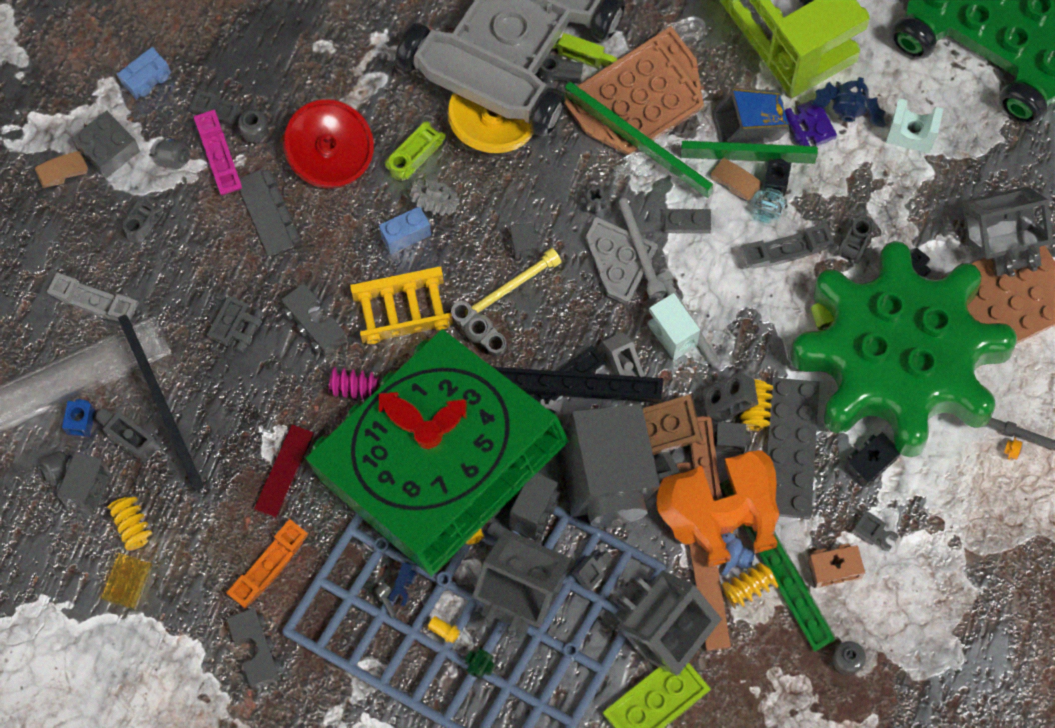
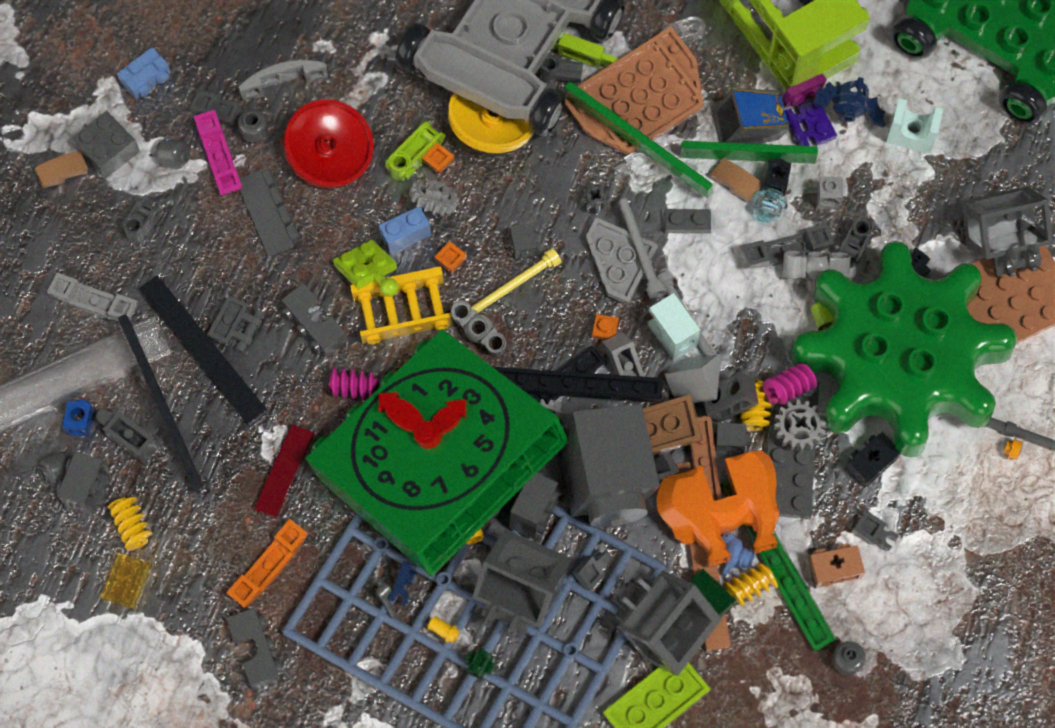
(203, 350): none -> black tile
(282, 72): none -> light grey slope
(380, 264): none -> lime plate
(438, 158): none -> orange plate
(450, 257): none -> orange plate
(604, 327): none -> orange plate
(695, 377): none -> light grey slope
(714, 593): none -> dark green tile
(789, 384): none -> dark pink piece
(792, 419): none -> light grey gear
(797, 94): none -> magenta plate
(798, 264): none -> light grey piece
(829, 192): none -> light grey brick

